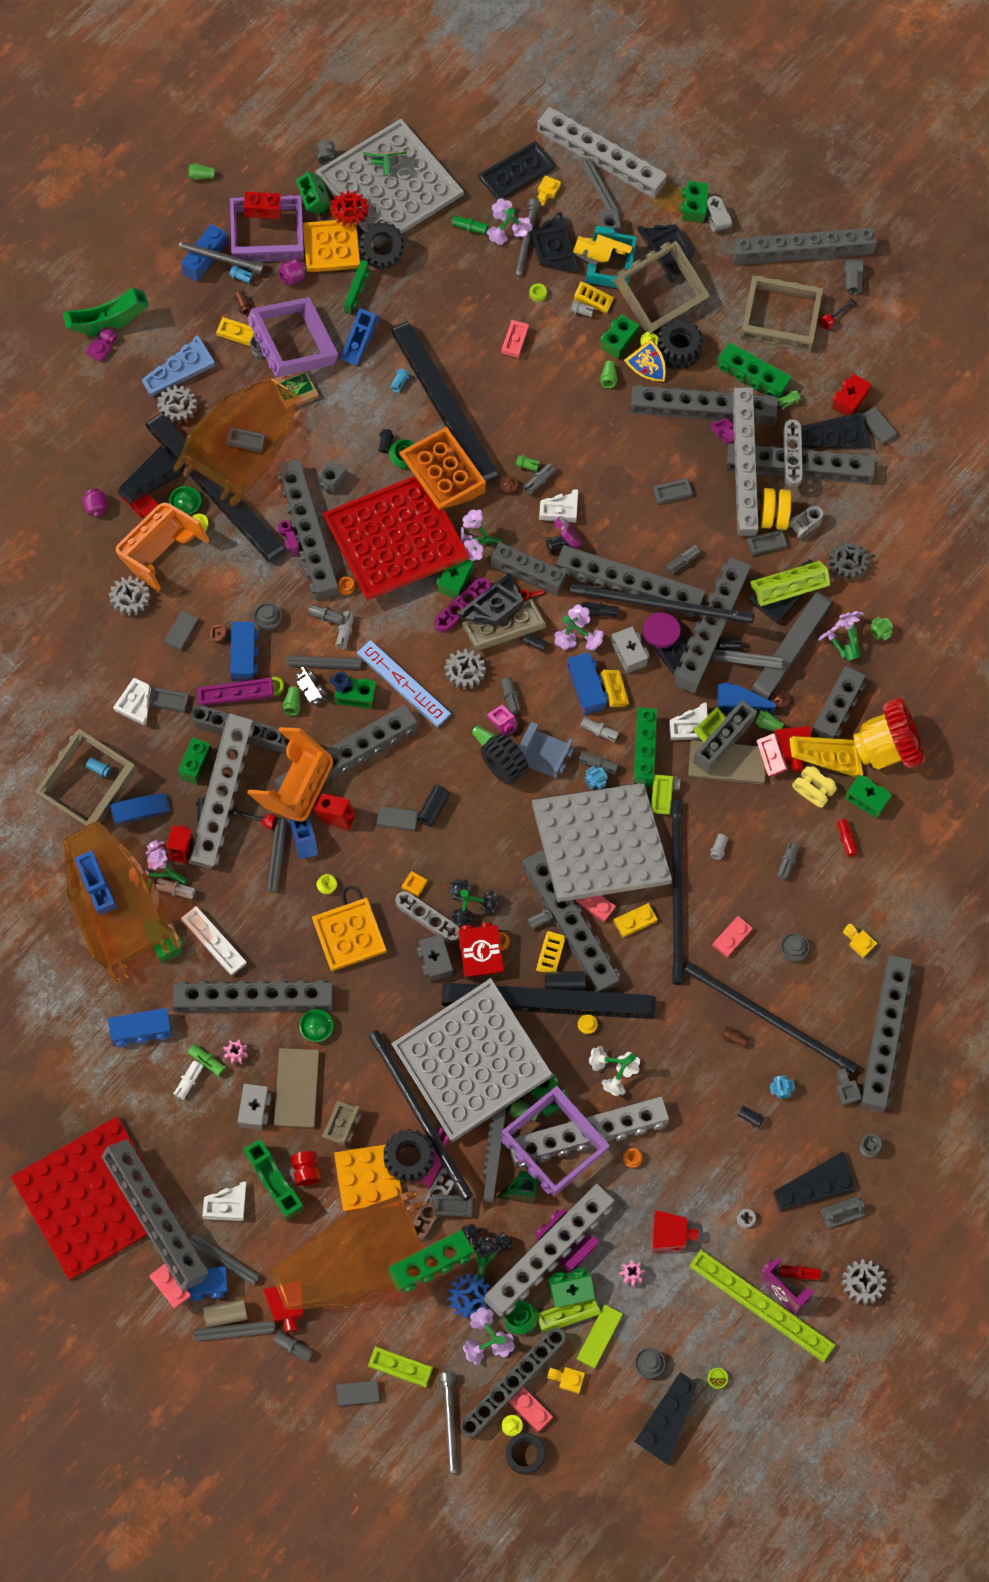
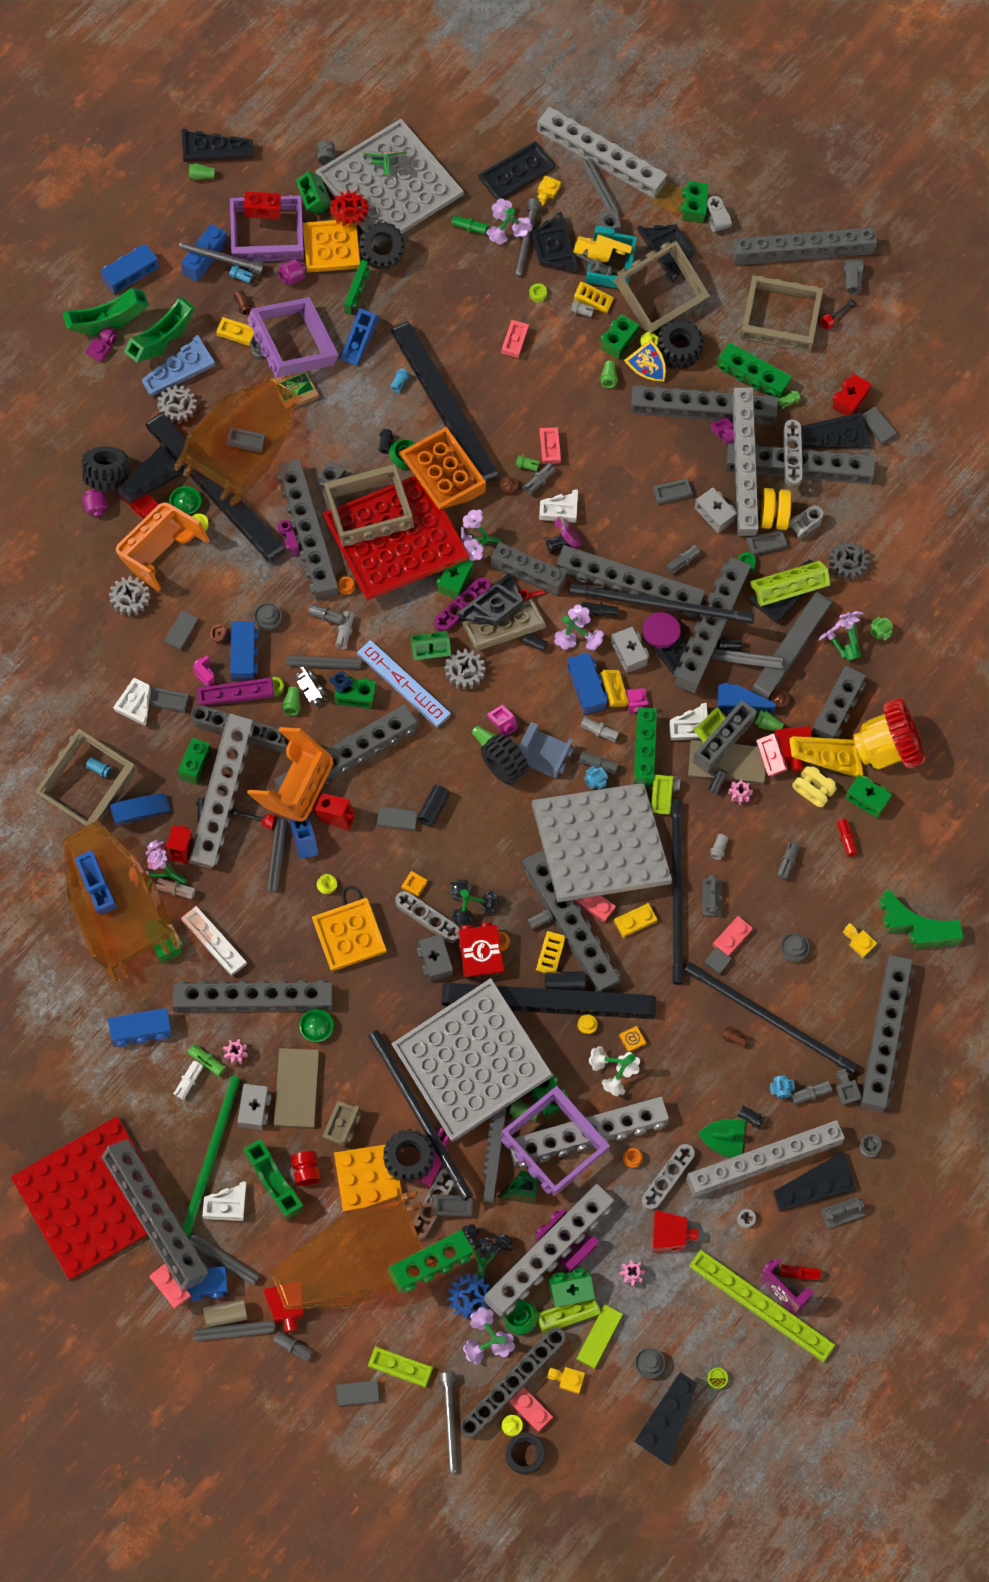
(105, 468): none -> black tyre
(129, 268): none -> blue brick
(154, 340): none -> green arch
(202, 671): none -> dark pink bracket
(211, 1155): none -> green piece
(214, 147): none -> black wing
(364, 481): none -> dark tan window
(430, 645): none -> green brick
(510, 695): dark grey axle -> none
(550, 445): none -> coral plate
(597, 267): none -> dark grey bush
(632, 1039): none -> light orange tile
(636, 699): none -> dark pink bracket
(667, 1177): none -> light grey beam
(712, 896): none -> dark grey hinge
(715, 510): none -> light grey brick
(717, 781): none -> black pin
(717, 961): none -> dark grey tile
(724, 1136): none -> green shield
(744, 788): none -> bright pink gear
(748, 558): none -> green tile
(765, 1159): none -> light grey brick
(811, 1092): none -> dark grey pin
(854, 1282): light grey gear -> none
(924, 931): none -> green arch

